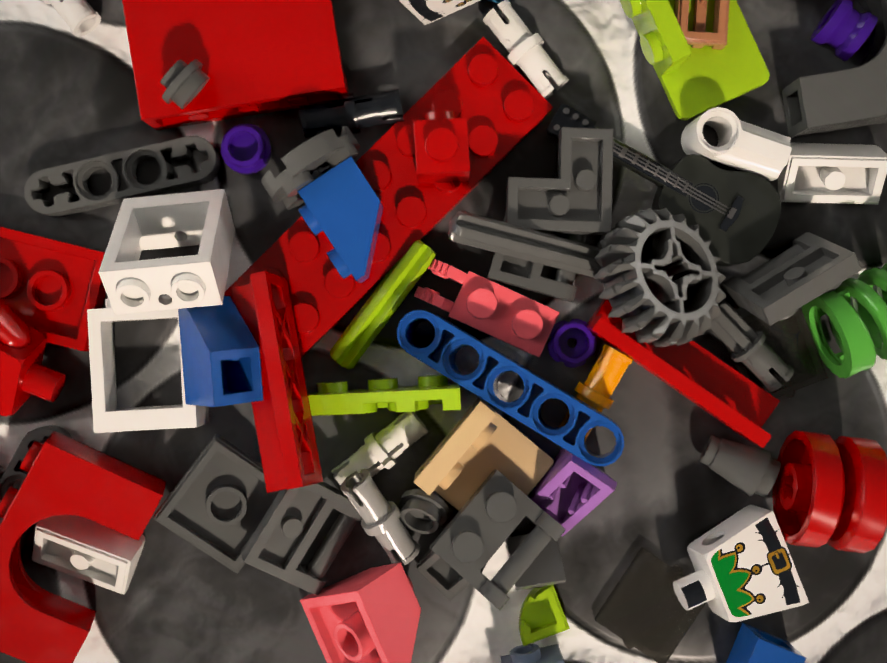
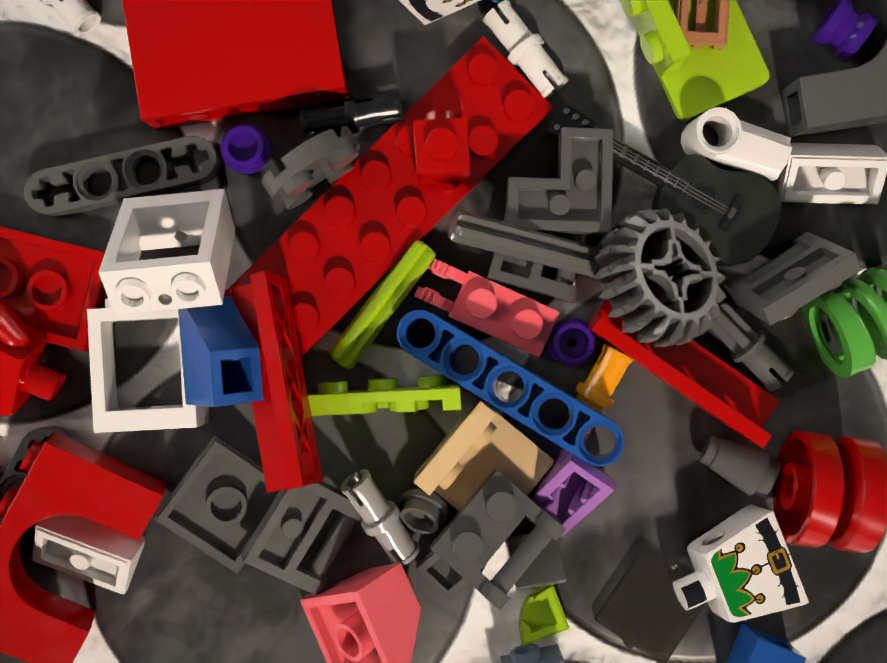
(183, 82): dark grey plate -> none
(348, 214): blue slope -> none
(383, 447): white pin -> none

